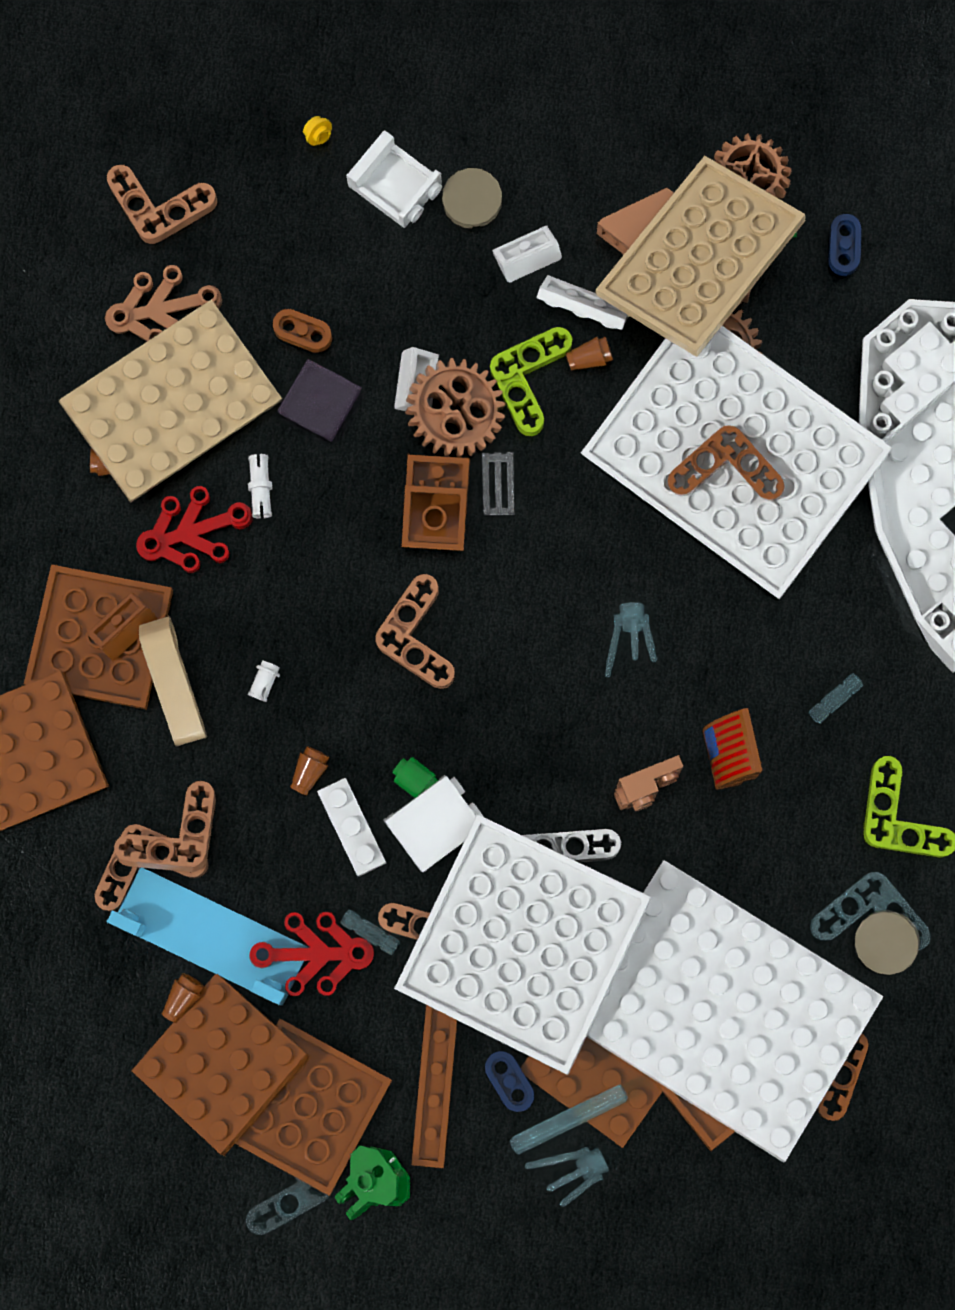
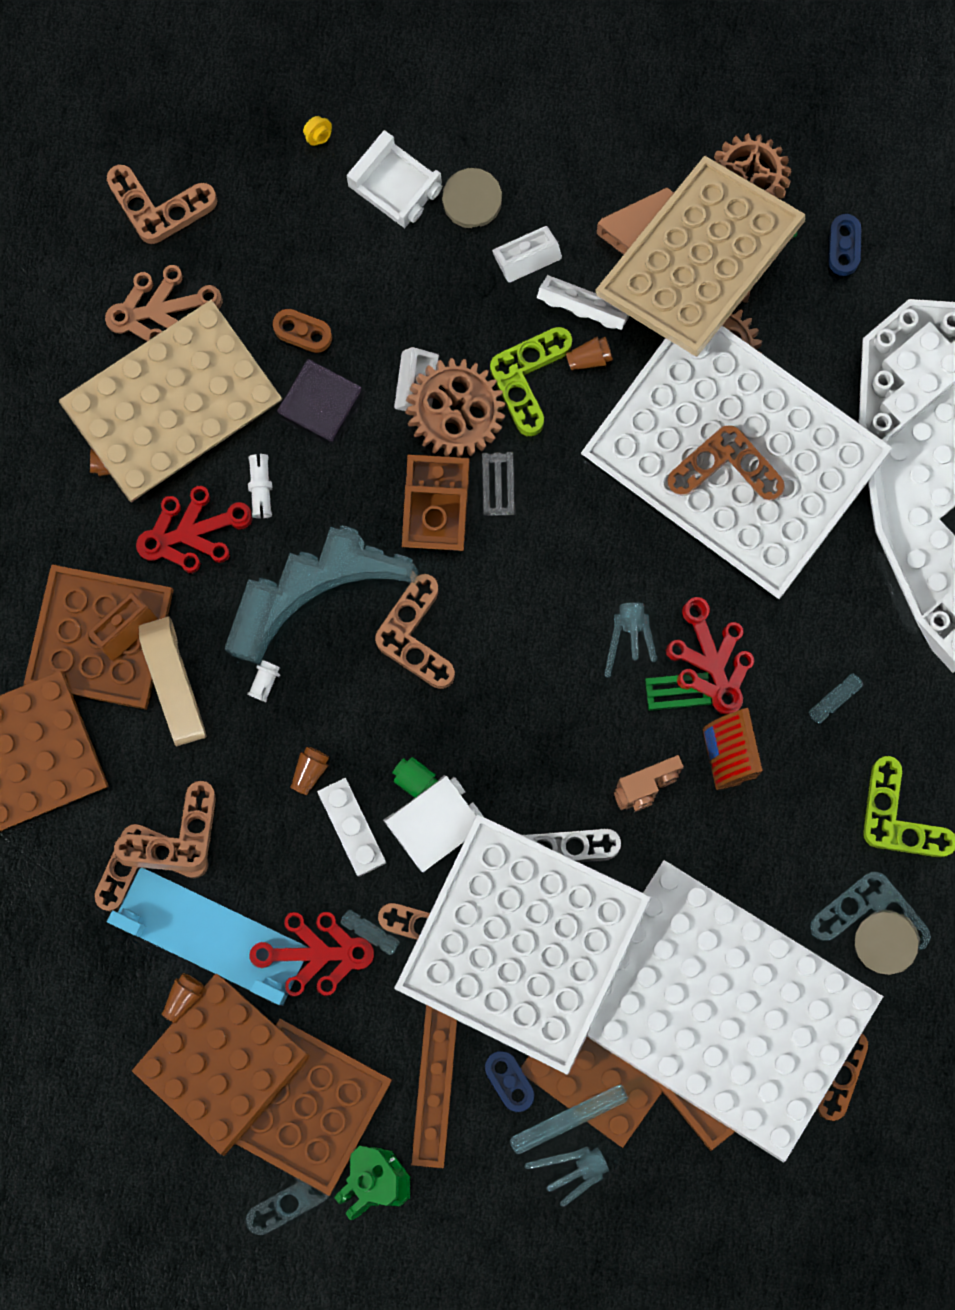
(303, 578): none -> clear light blue arch
(706, 700): none -> green tile
(712, 661): none -> red plant

